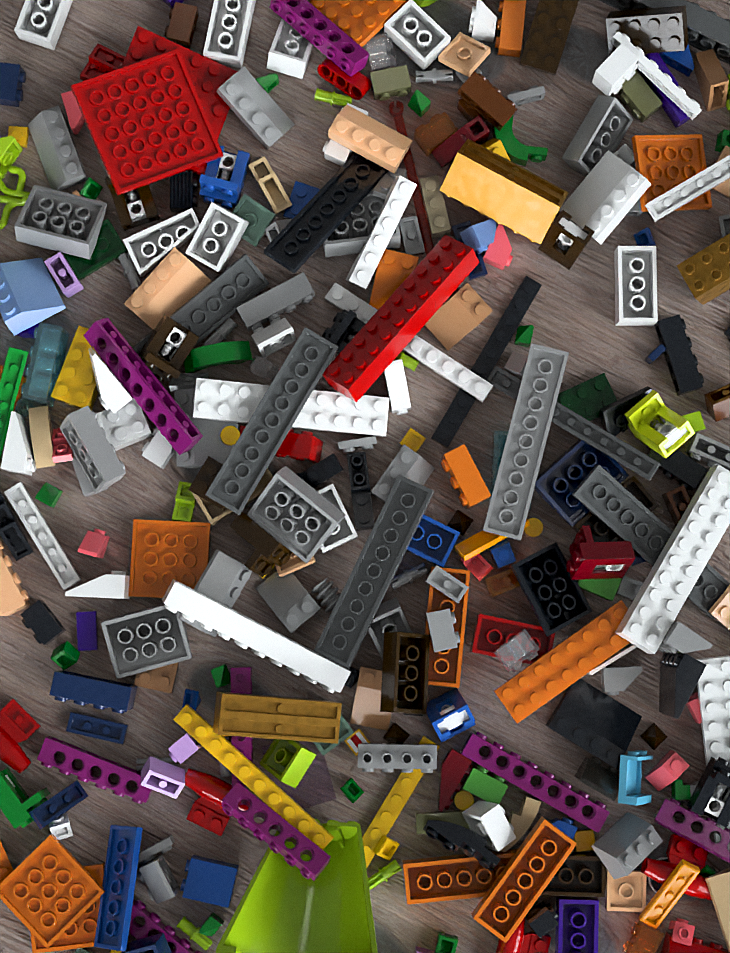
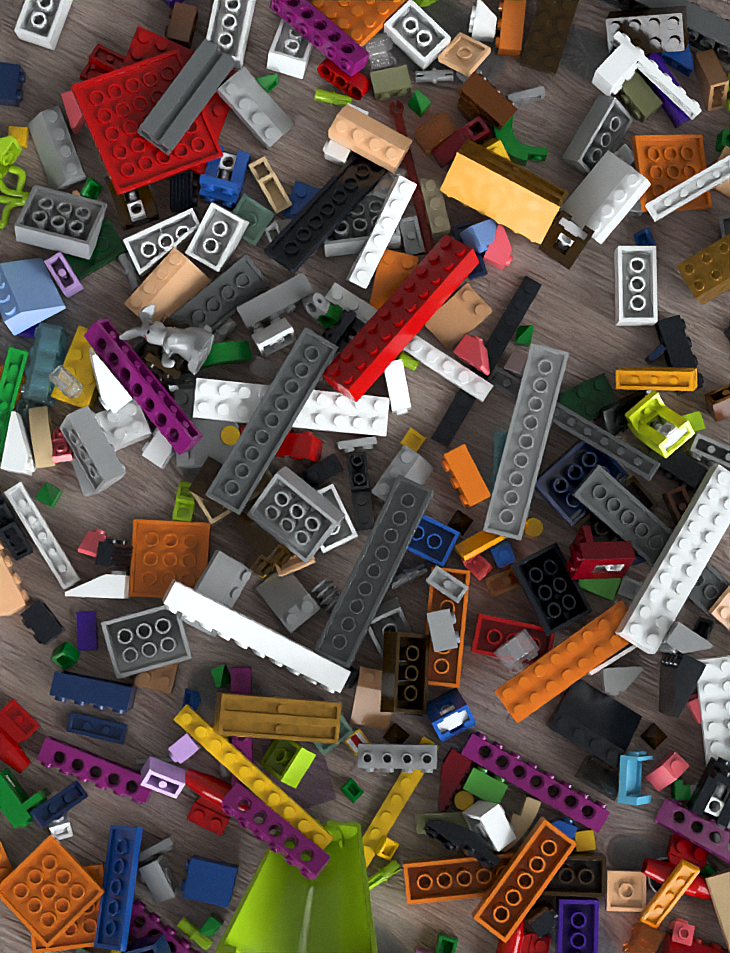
(66, 382): none -> clear brick
(114, 553): none -> black brick
(186, 97): none -> dark grey brick
(190, 343): none -> light grey animal
(322, 310): none -> leg
(473, 353): none -> coral slope
(626, 845): light grey slope -> none
(656, 378): none -> light orange brick
(704, 627): none -> black slope

